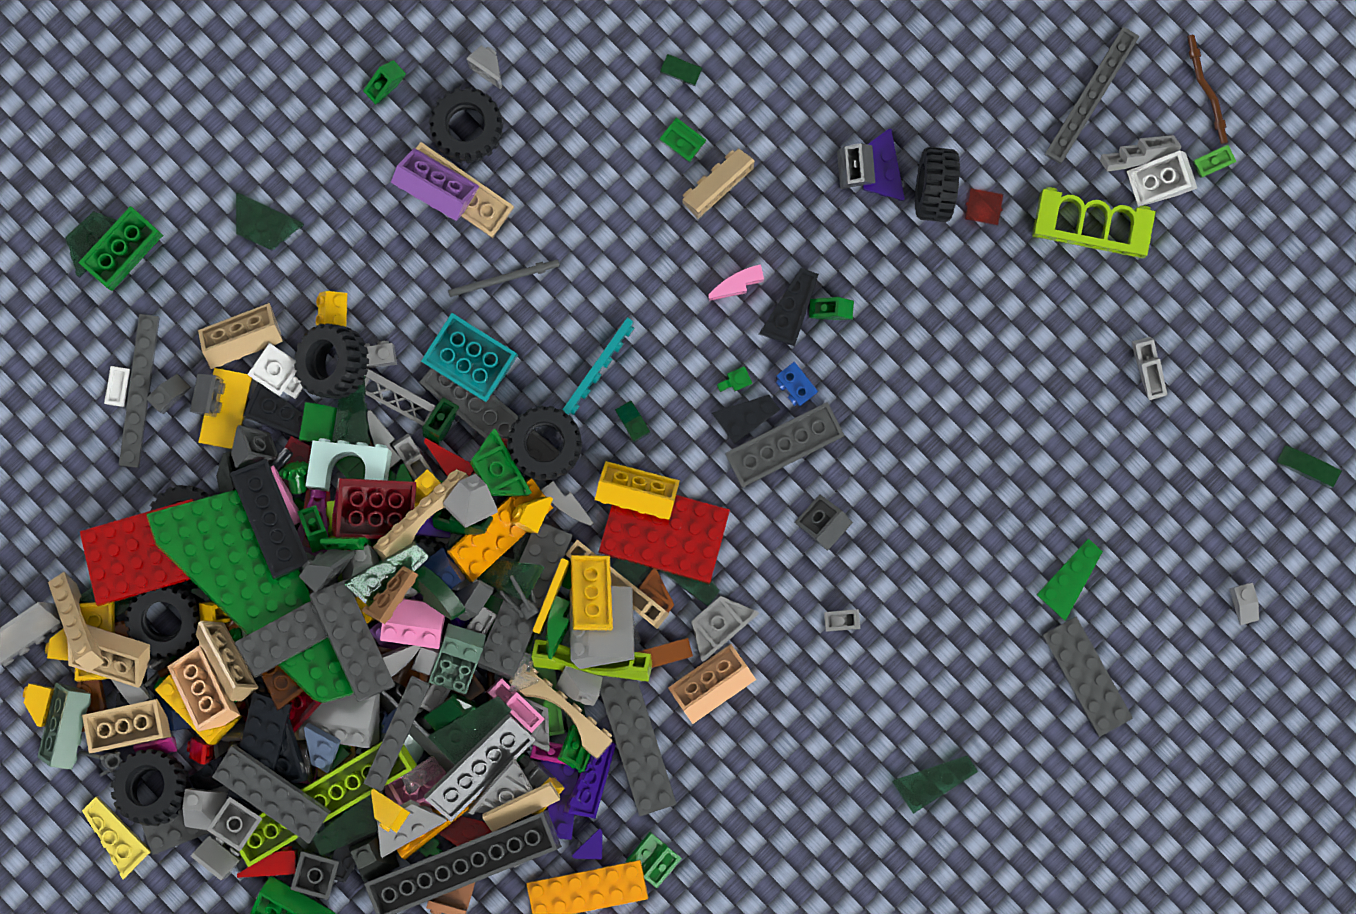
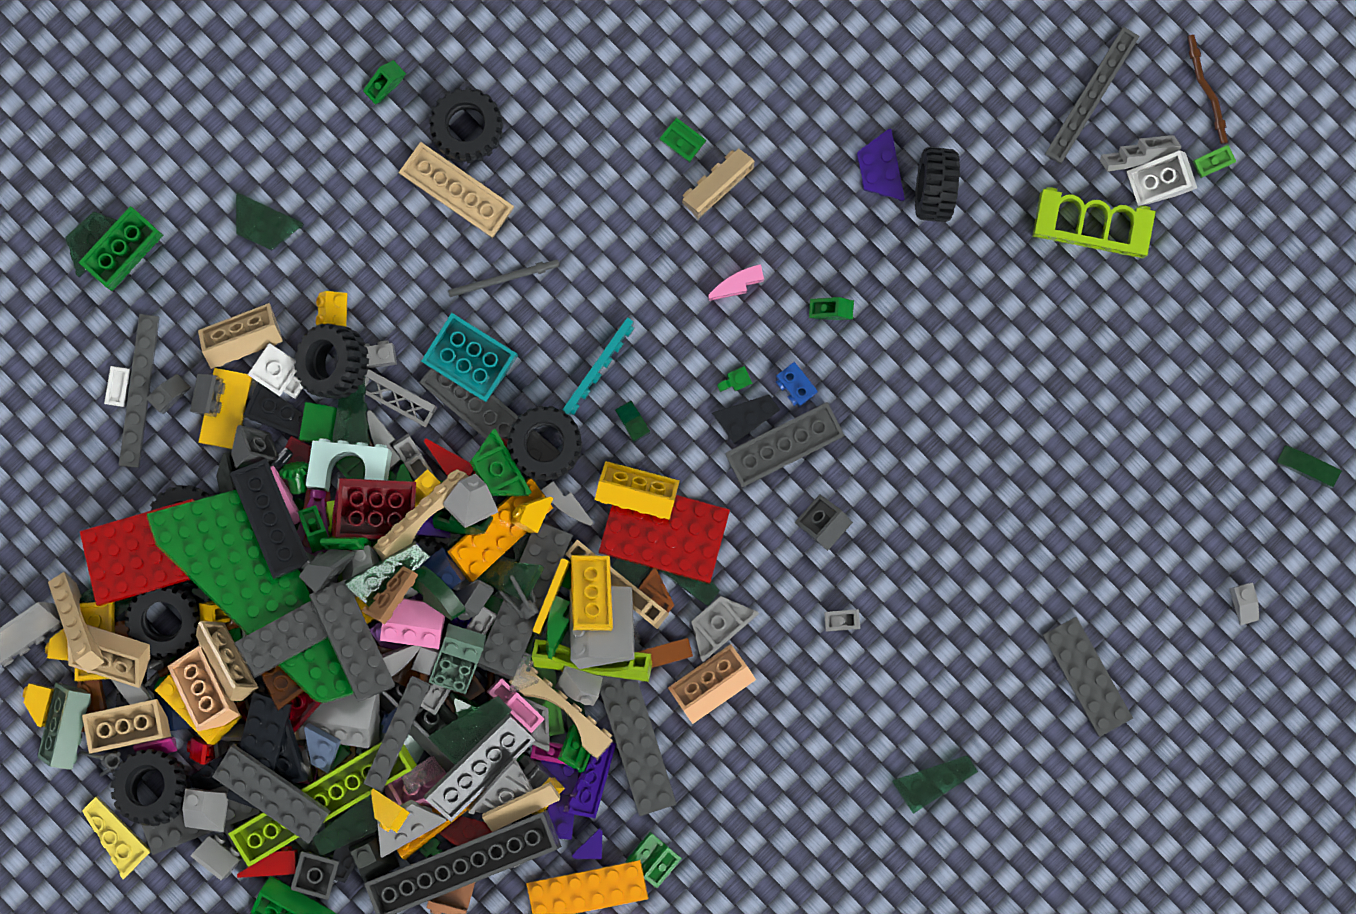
(234, 824): light grey slope -> none
(434, 184): medium lavender slope -> none
(440, 421): dark green slope -> none
(444, 713): dark green tile -> none
(486, 64): light grey slope -> none
(681, 70): dark green tile -> none
(789, 313): black wing -> none
(856, 165): dark grey slope -> none
(984, 206): clear red piece -> none
(1066, 585): green wing -> none
(1149, 367): light grey slope -> none

